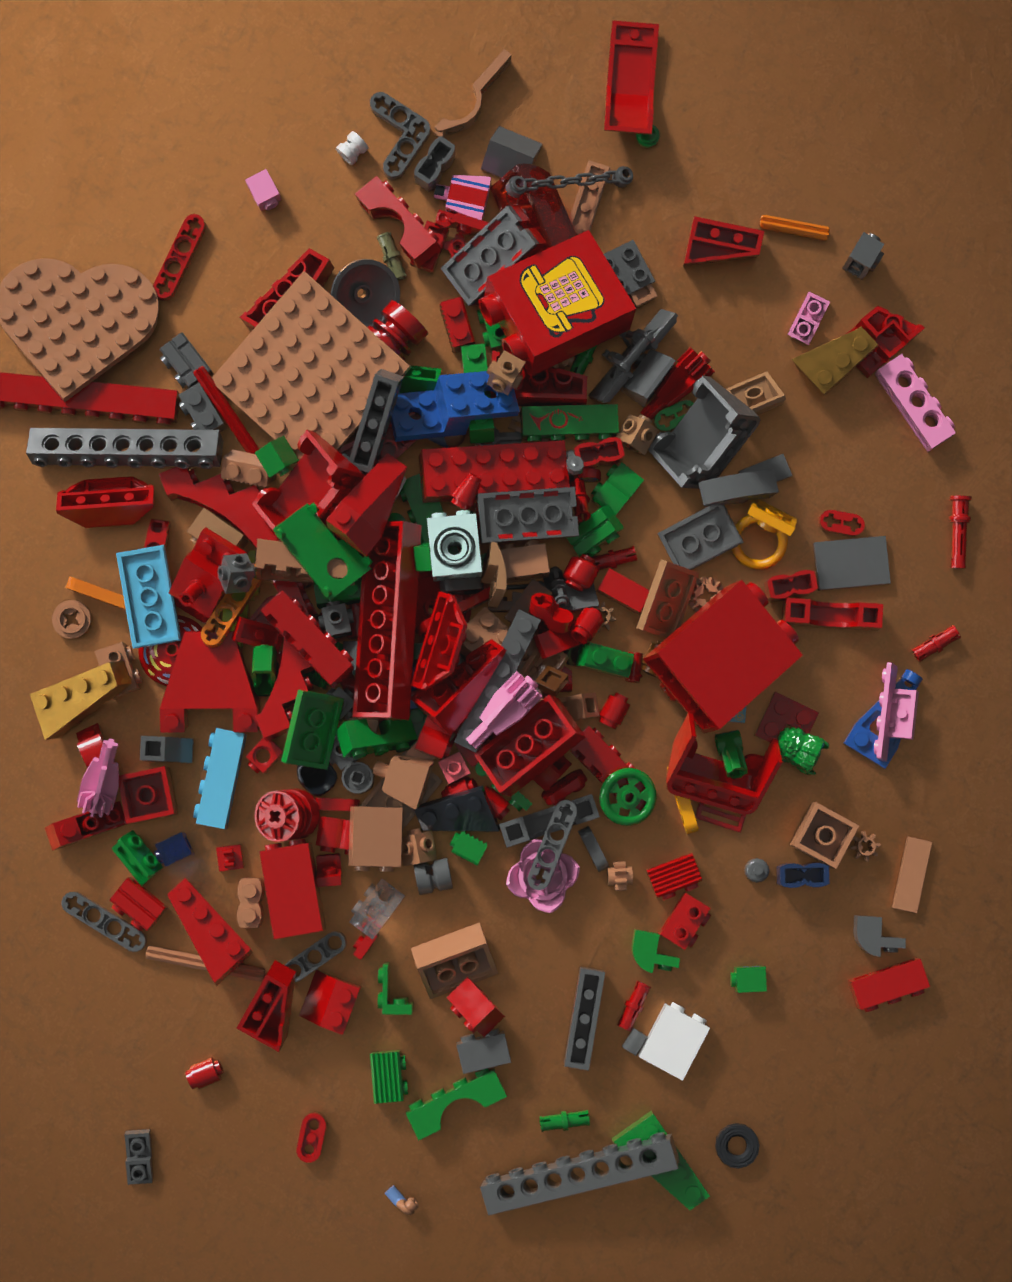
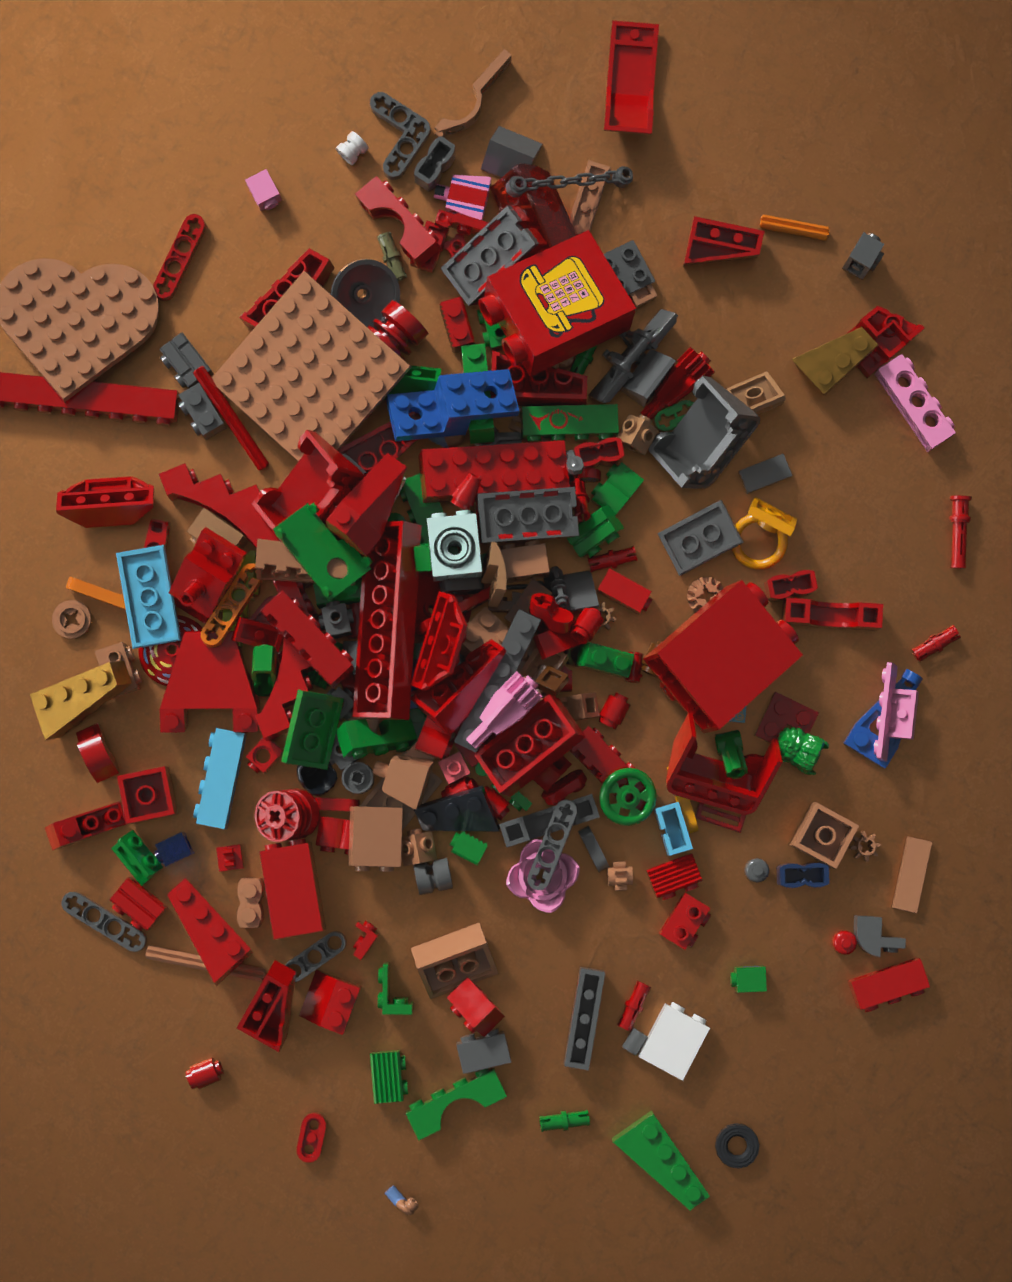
(43, 440): dark grey brick -> none
(100, 782): bright pink piece -> none
(139, 1156): dark grey slope -> none
(166, 749): dark grey slope -> none
(236, 573): dark grey brick -> none
(244, 468): nougat brick -> none
(277, 457): green brick -> none
(329, 870): red bracket -> none
(376, 419): dark grey brick -> none
(376, 908): clear brick -> none
(499, 1201): dark grey brick -> none
(505, 373): medium nougat brick -> none
(580, 572): red head -> none
(645, 952): green brick -> none
(648, 140): green plate -> none
(667, 599): medium nougat plate -> none
(676, 835): none -> medium azure piece
(739, 488): dark grey slope -> none
(808, 318): bright pink slope -> none
(842, 517): red beam -> none
(844, 942): none -> red piece
(851, 563): dark grey tile -> none

